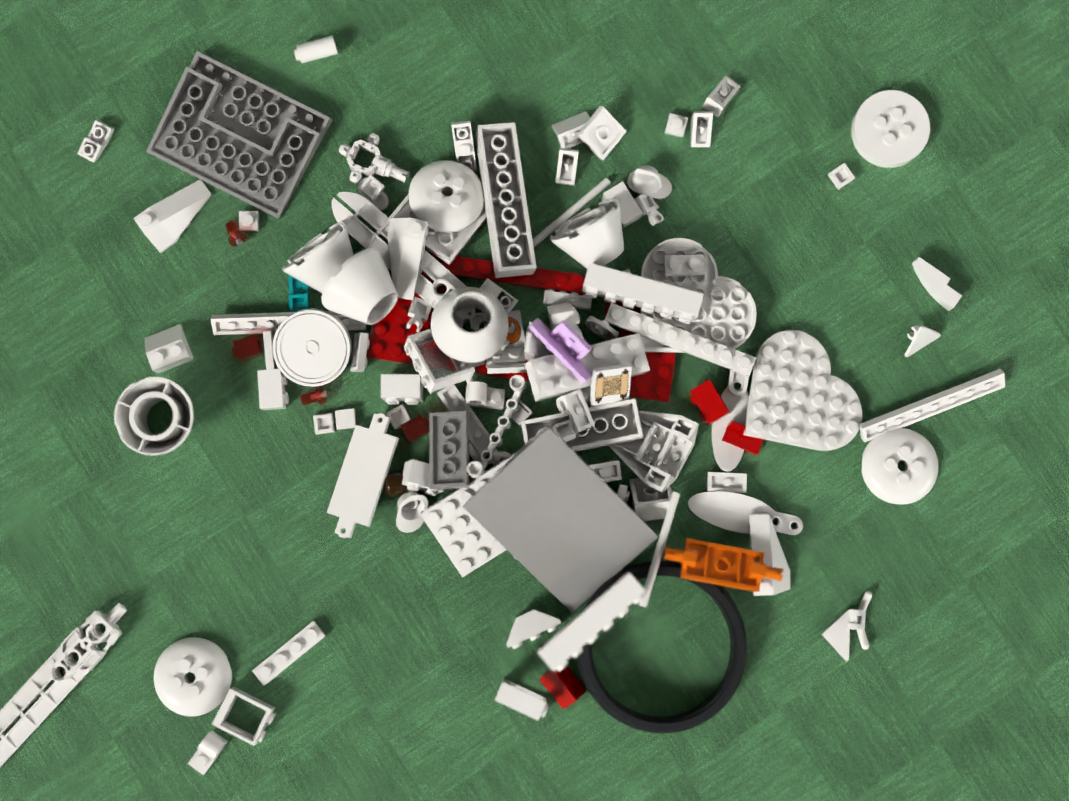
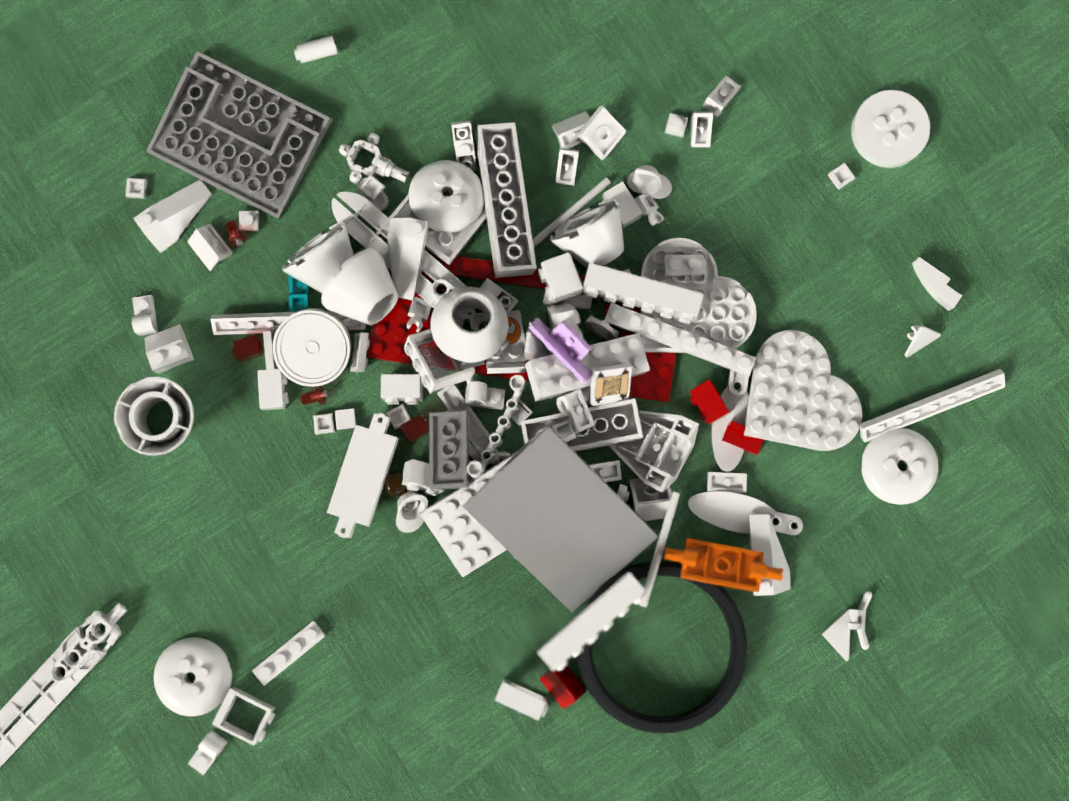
(96, 141): white slope -> none
(136, 188): none -> white tile
(145, 318): none -> white plate
(209, 246): none -> white panel
(530, 626): white slope -> none
(560, 278): none -> white piece

